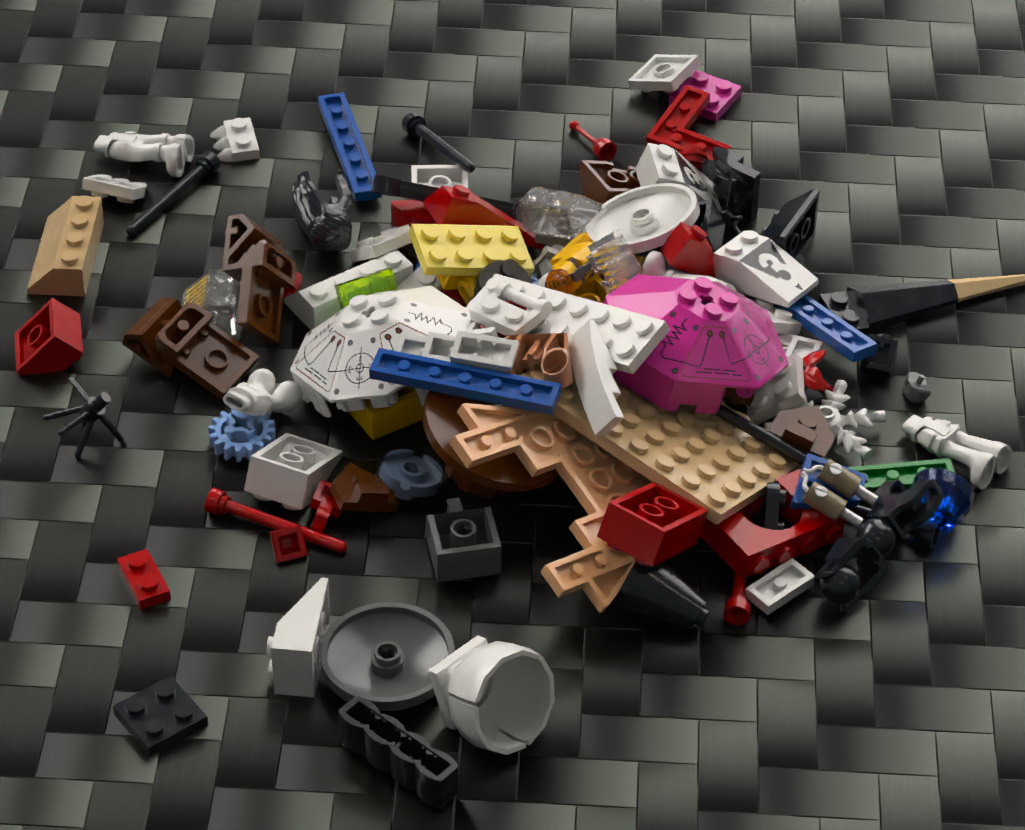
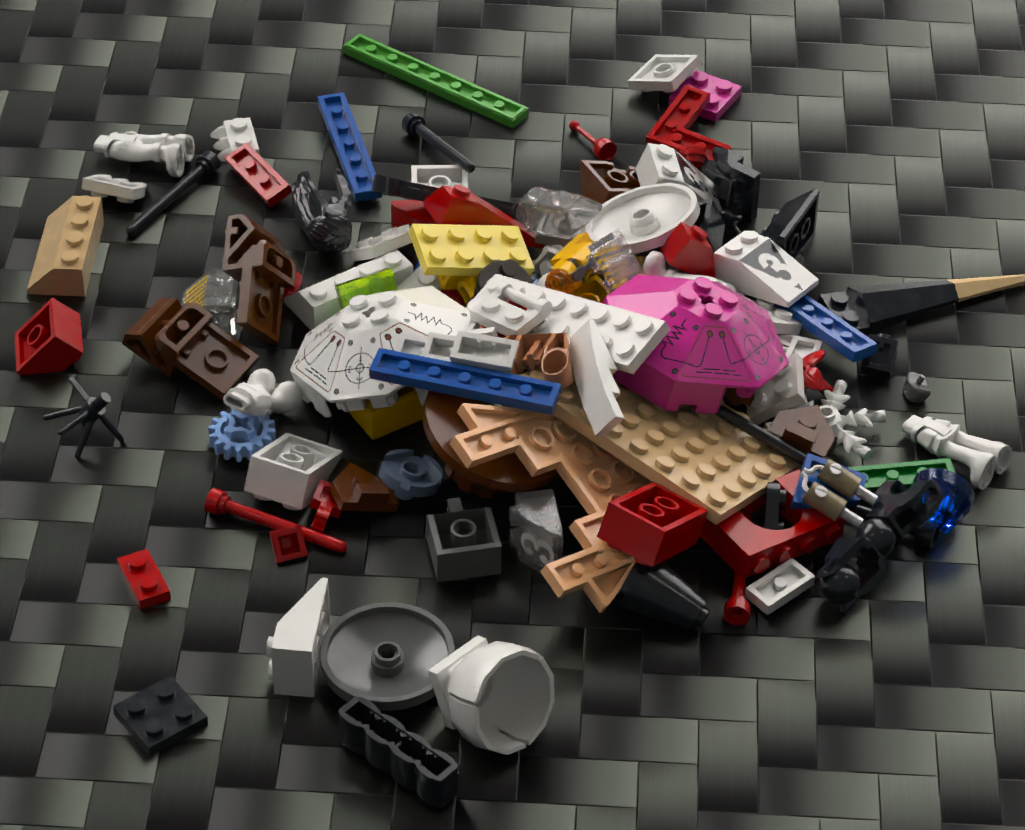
(258, 174): none -> plate
(436, 81): none -> bright green tile
(536, 528): none -> clear slope

